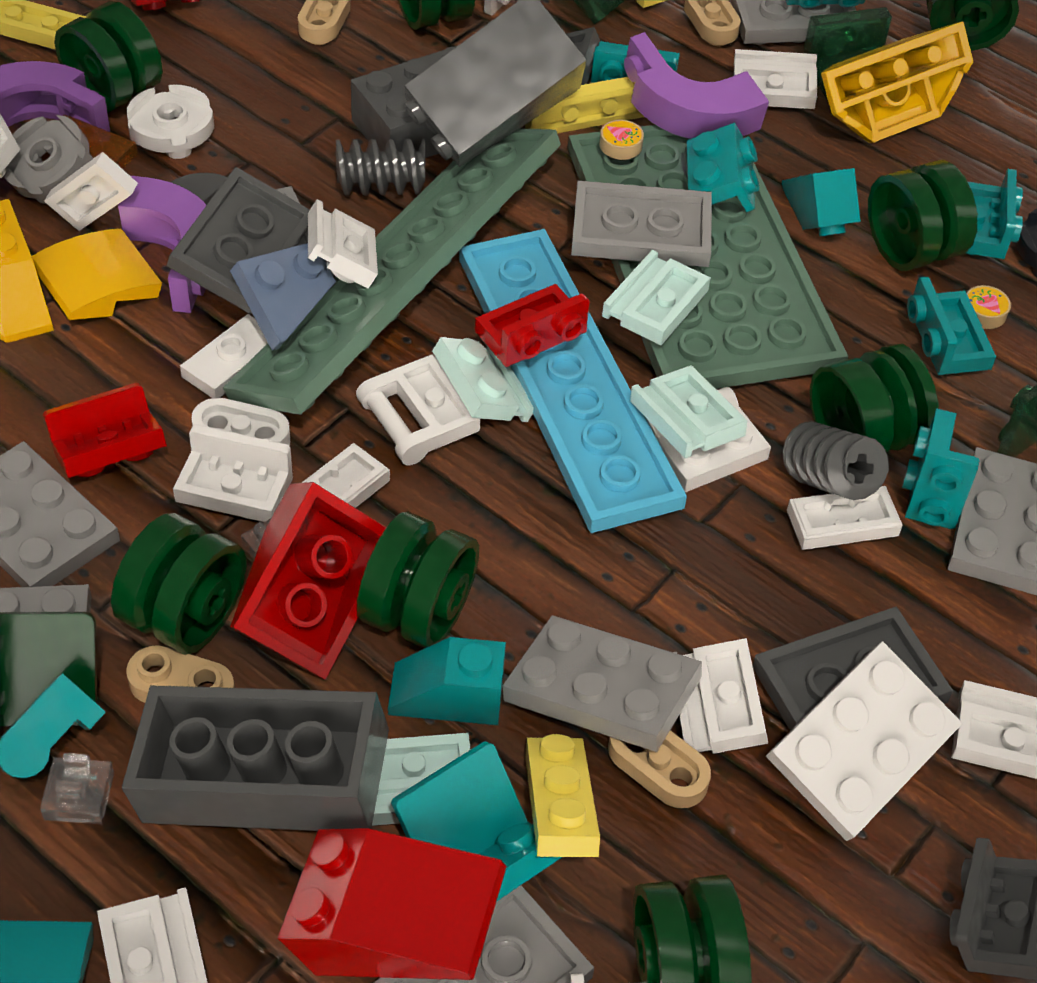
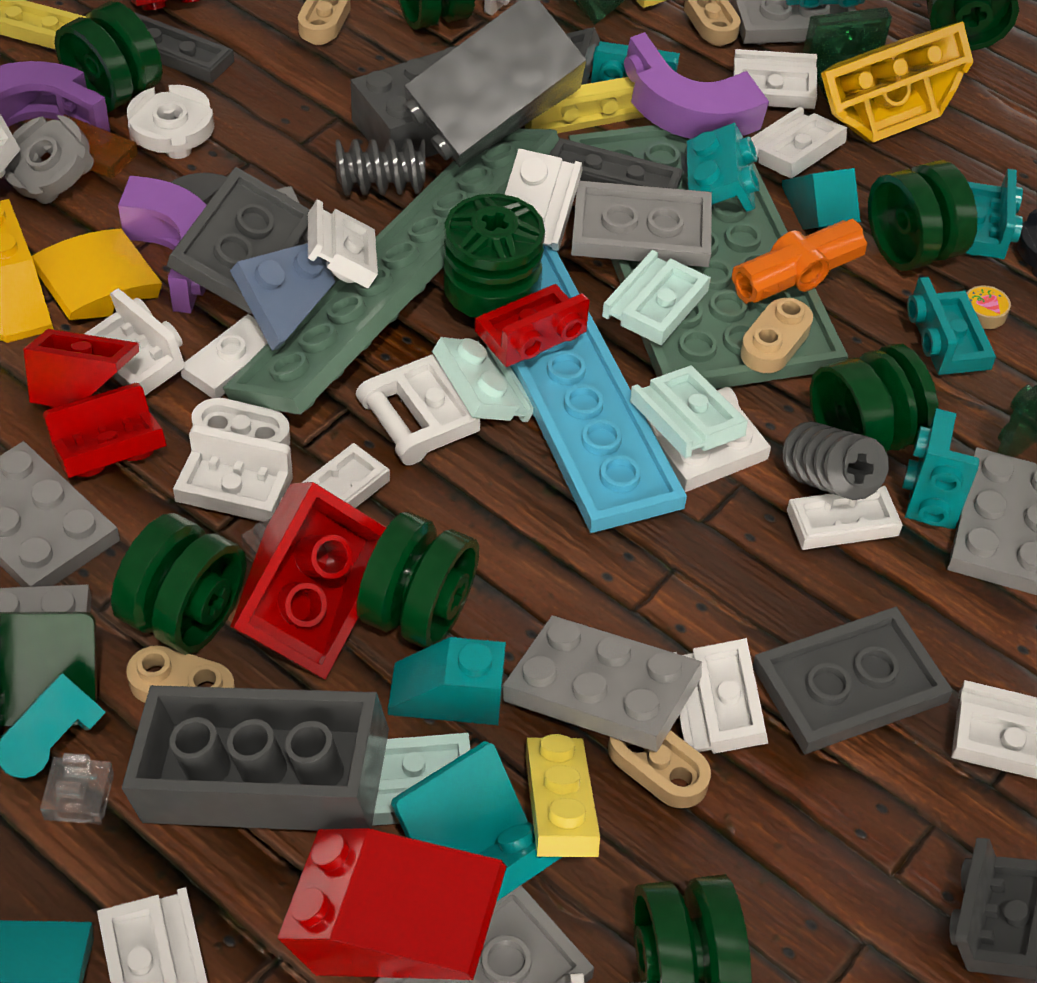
(72, 365): none -> red slope
(91, 191): white plate -> none
(158, 342): none -> white bracket
(189, 52): none -> dark grey tile
(492, 252): none -> dark green wheel
(547, 186): none -> white plate
(616, 168): none -> dark grey tile
(621, 139): tile -> none
(776, 335): none -> tan plate
(797, 142): none -> white plate
(799, 261): none -> orange piece
(864, 741): white plate -> none

